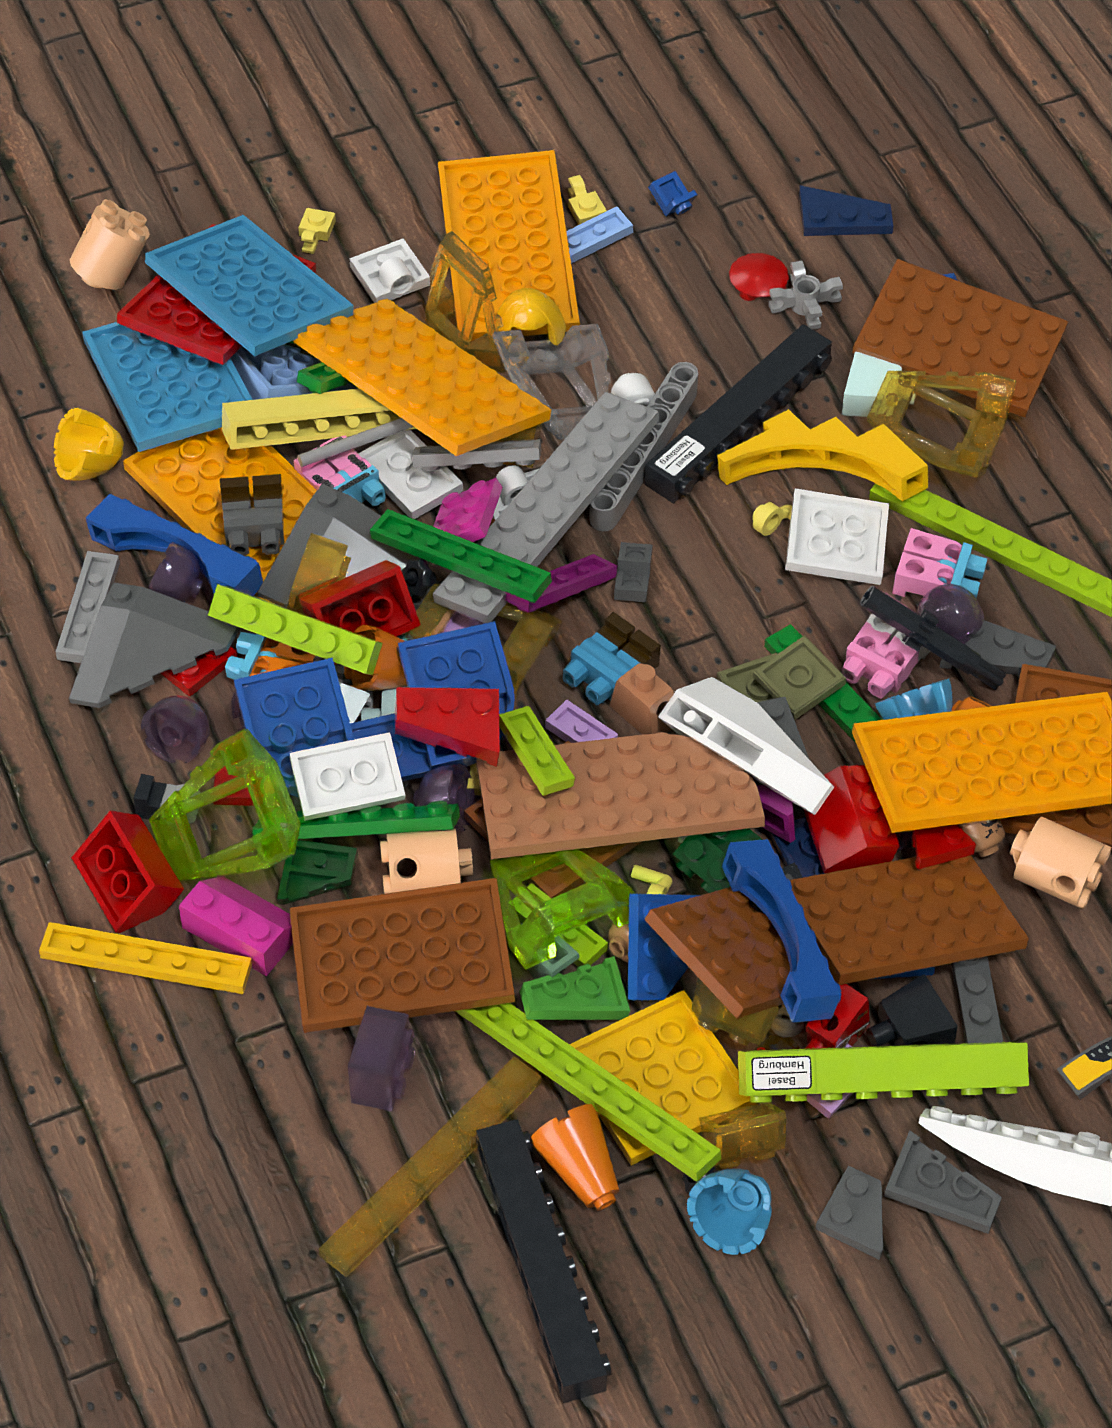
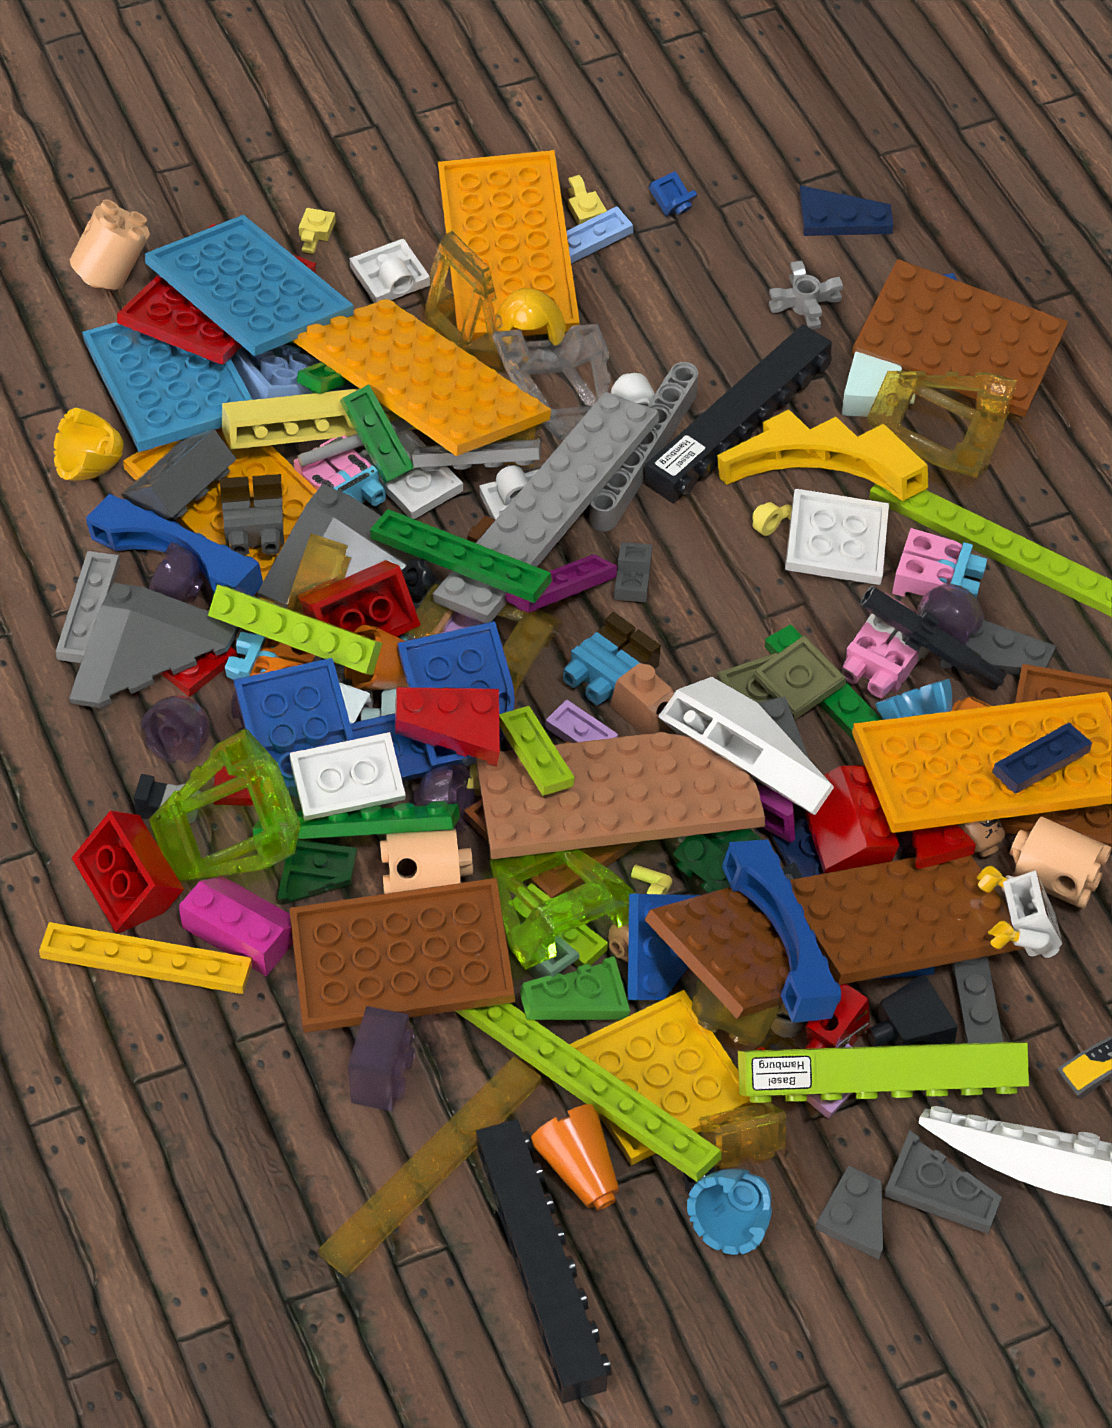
(181, 475): none -> dark grey slope
(377, 434): none -> green plate
(470, 511): dark pink plate -> none
(757, 274): red dish -> none
(1029, 911): none -> white torso
(1042, 757): none -> dark blue plate

